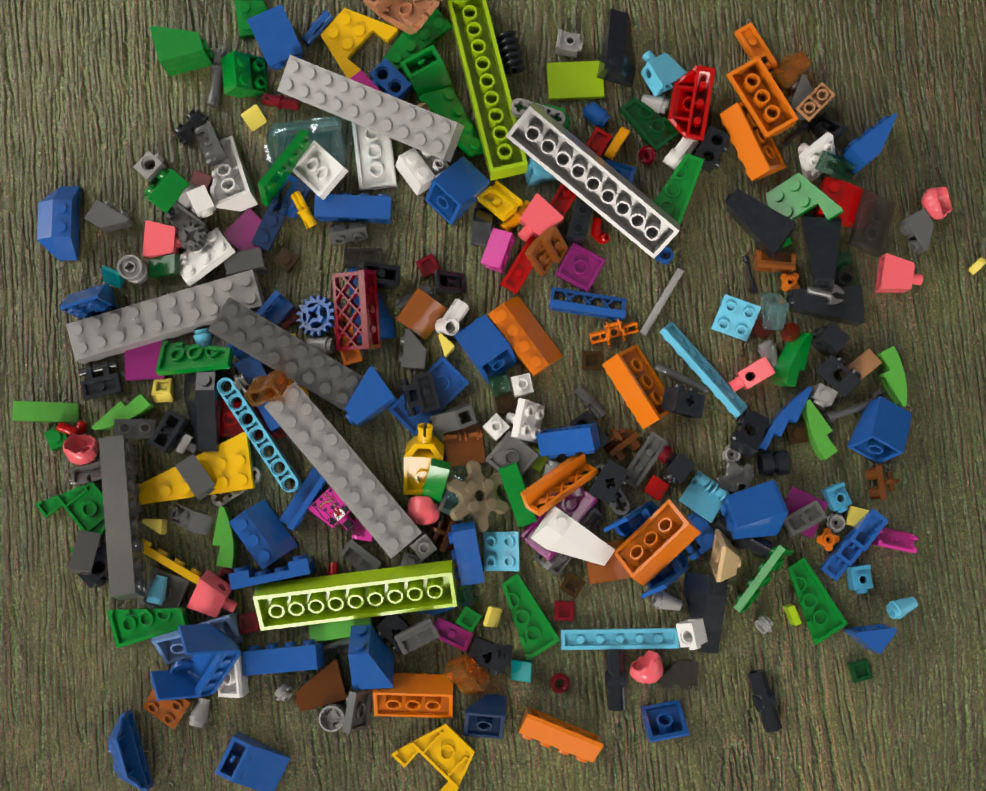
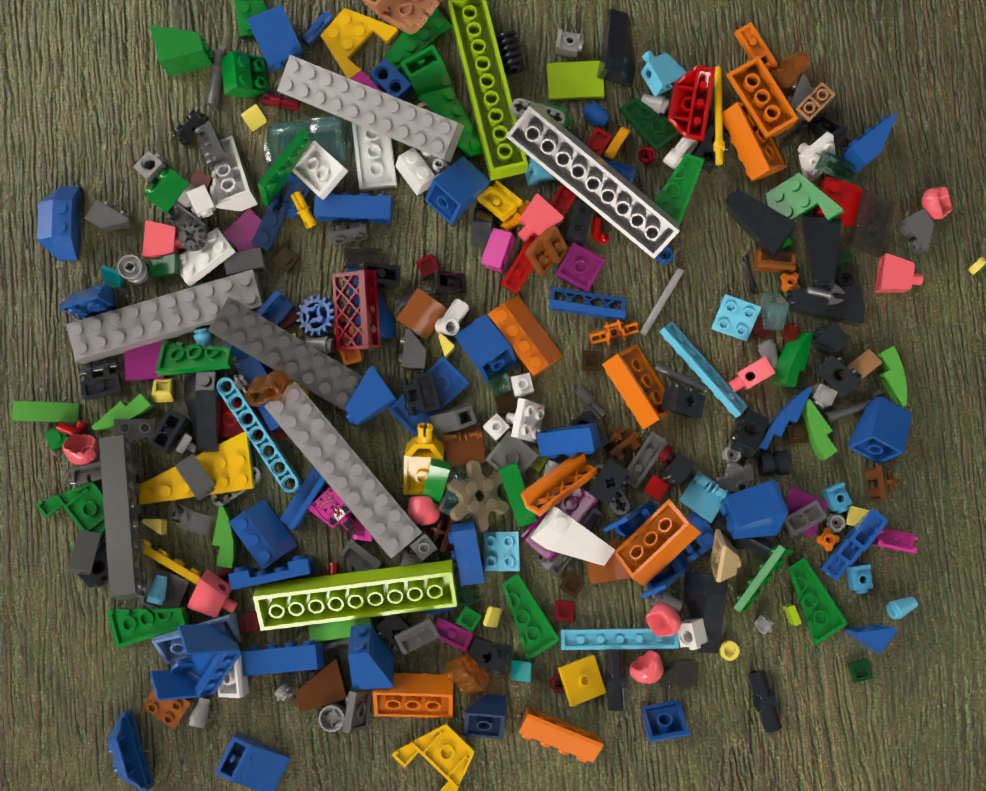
(582, 680): none -> yellow plate
(663, 620): none -> coral hair
(719, 144): none -> yellow bar
(729, 650): none -> light yellow tile

